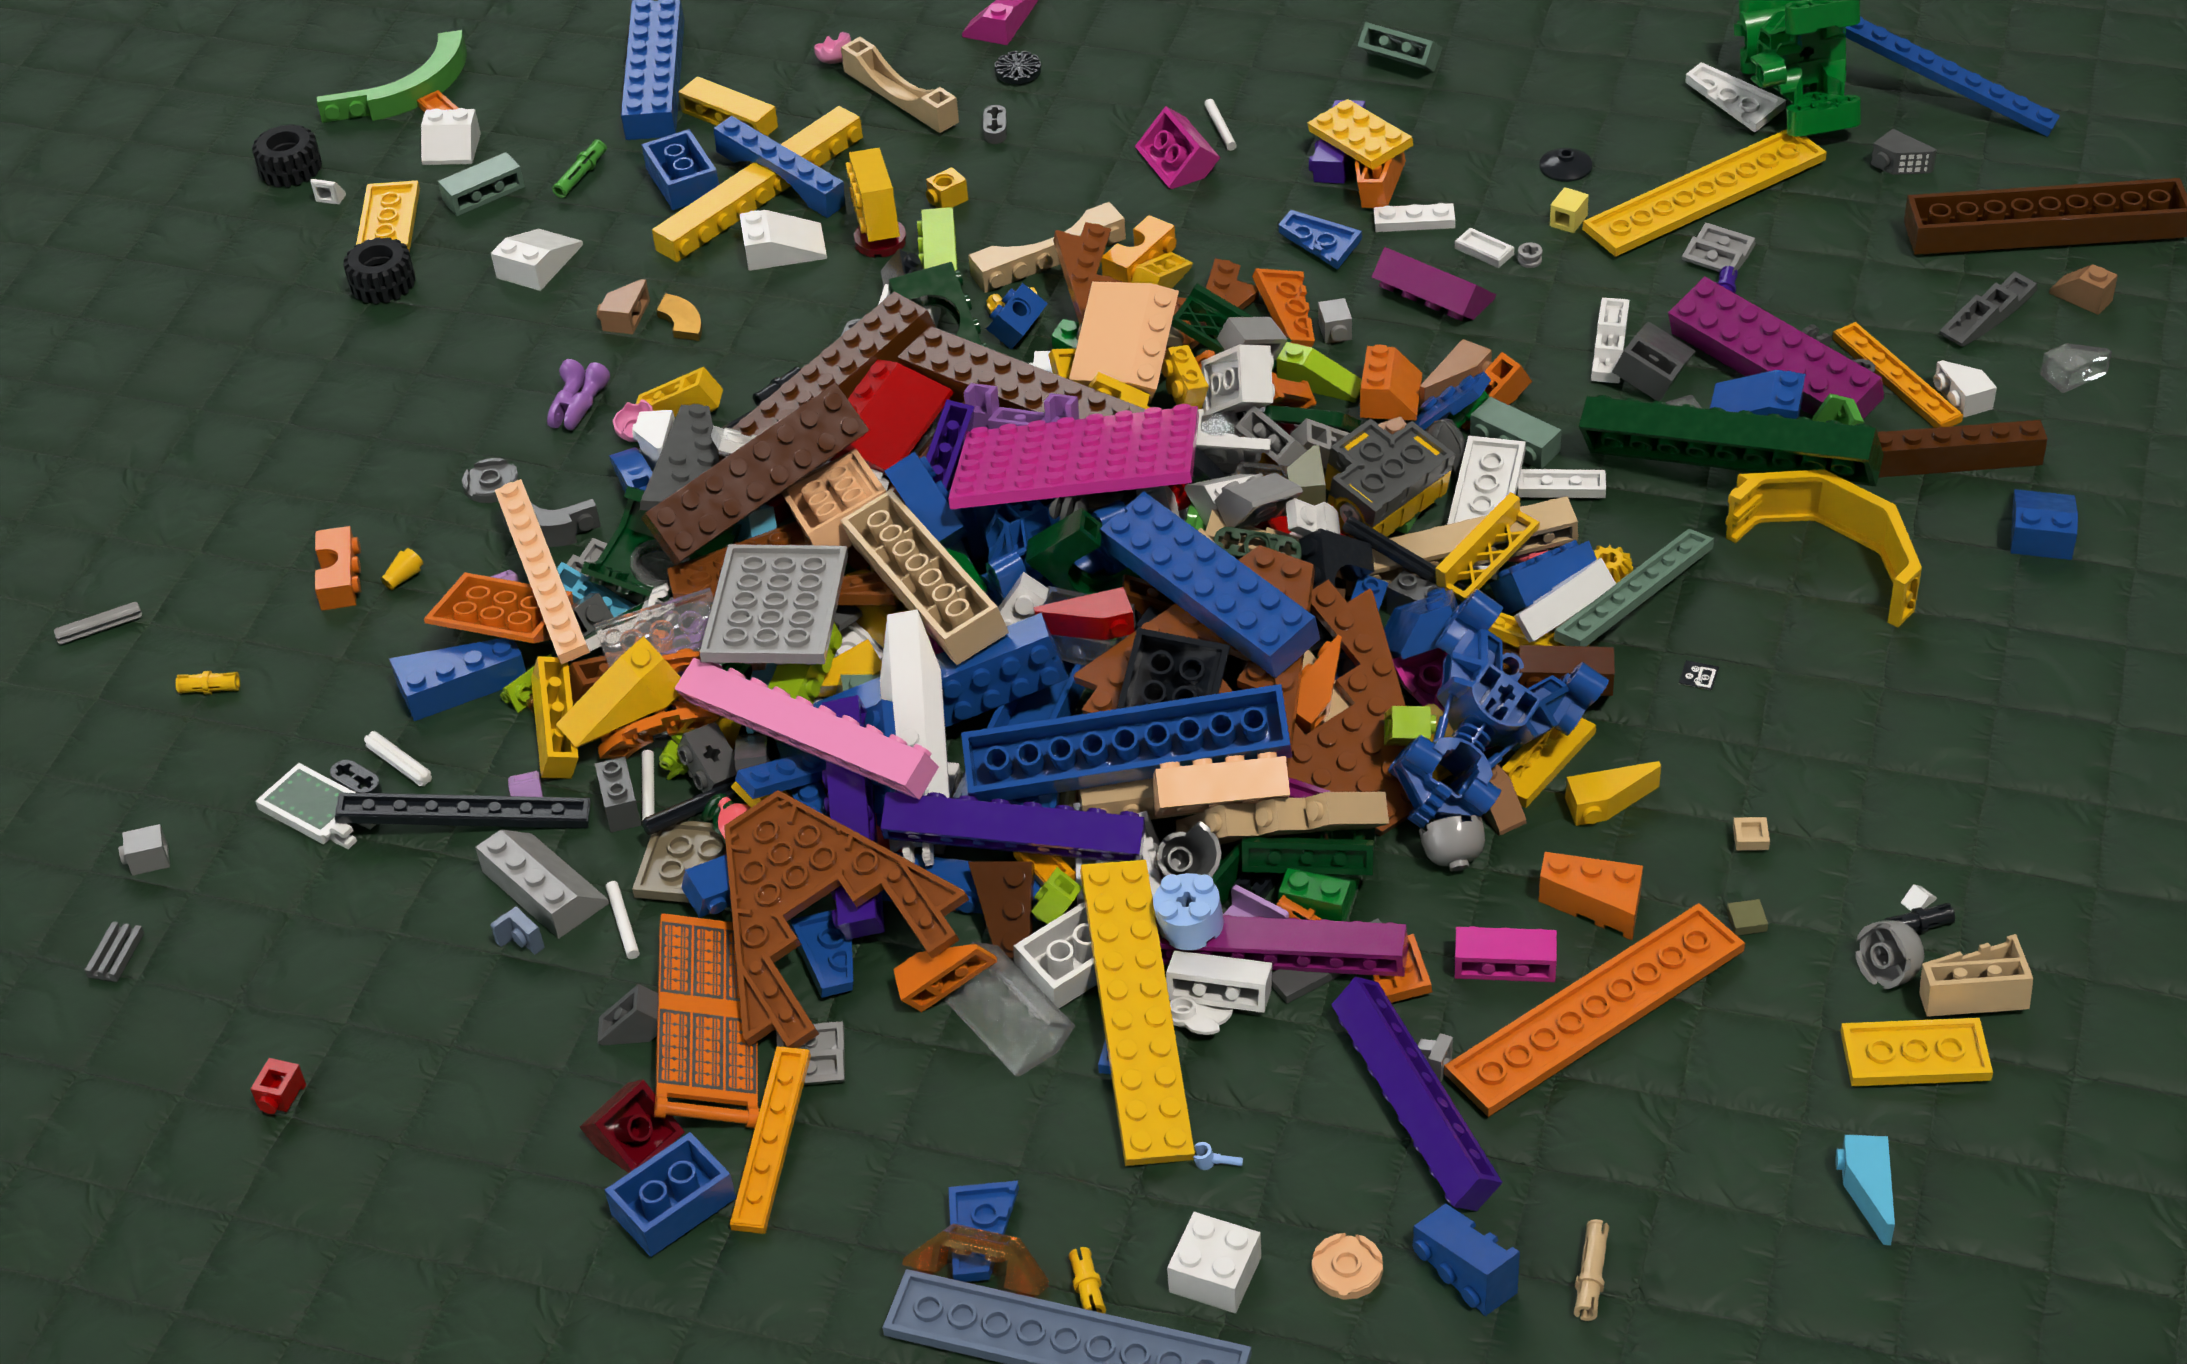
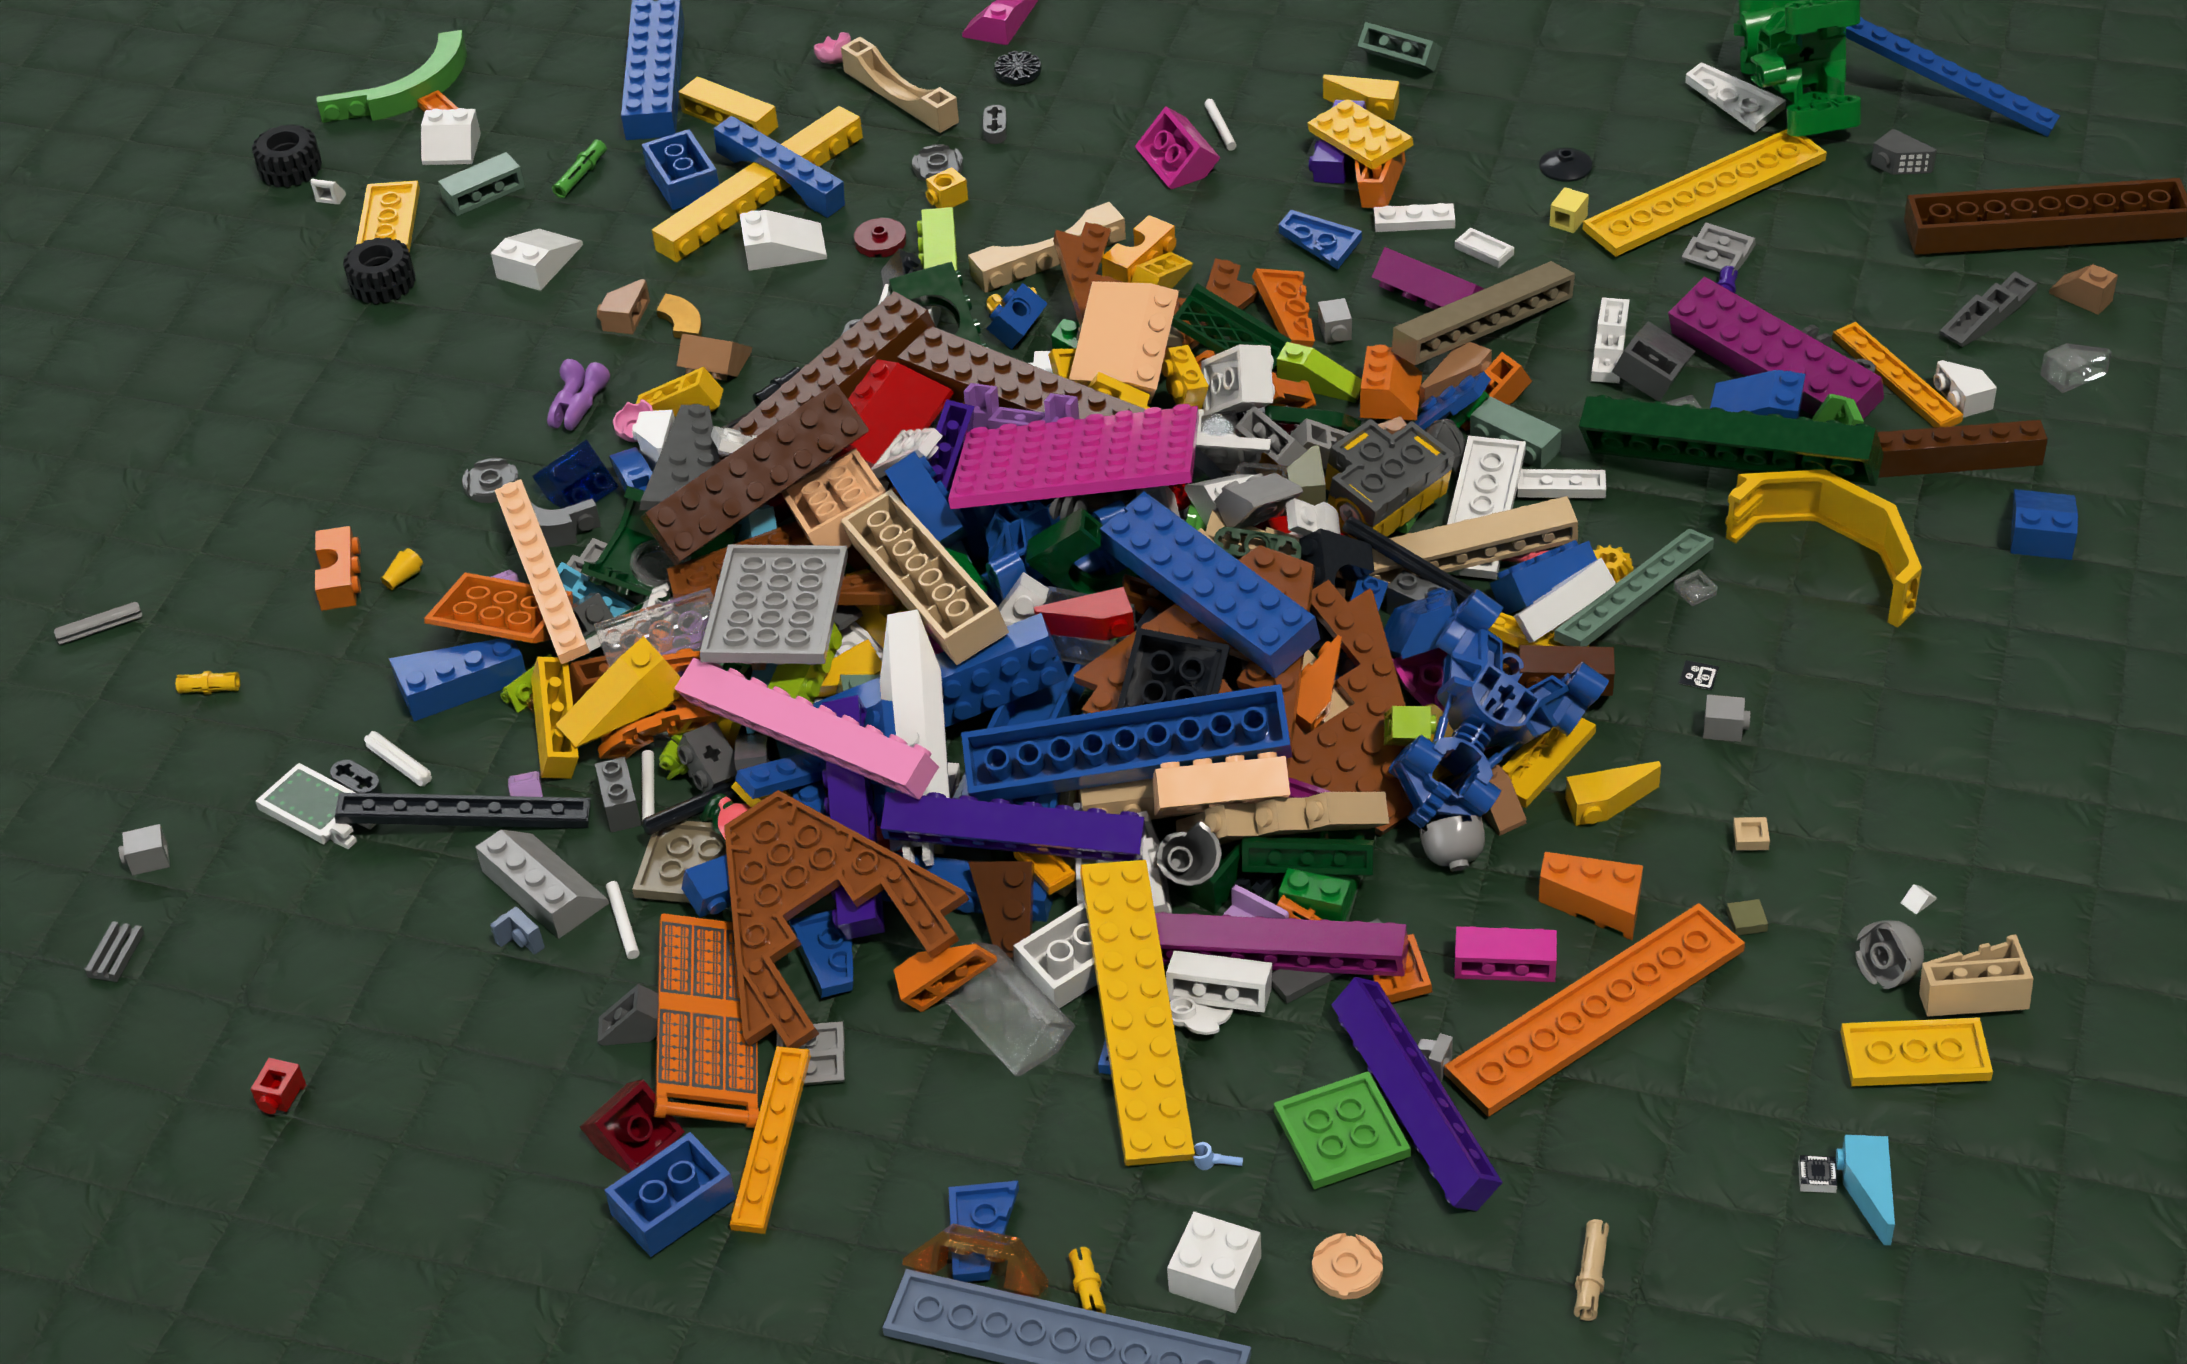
(575, 477): none -> clear blue slope
(717, 356): none -> medium nougat slope
(872, 194): yellow brick -> none
(904, 444): none -> white wing
(936, 159): none -> dark grey tile
(1055, 896): lime brick -> none
(1188, 910): light blue brick -> none
(1252, 332): light grey brick -> none
(1341, 1130): none -> bright green plate
(1379, 95): none -> yellow slope
(1467, 1259): blue wedge -> none
(1479, 540): yellow fence -> none
(1482, 312): none -> dark tan brick
(1530, 255): light grey bush -> none
(1695, 587): none -> clear plate
(1725, 718): none -> light grey brick
(1817, 1174): none -> tile
(1927, 918): black pin -> none

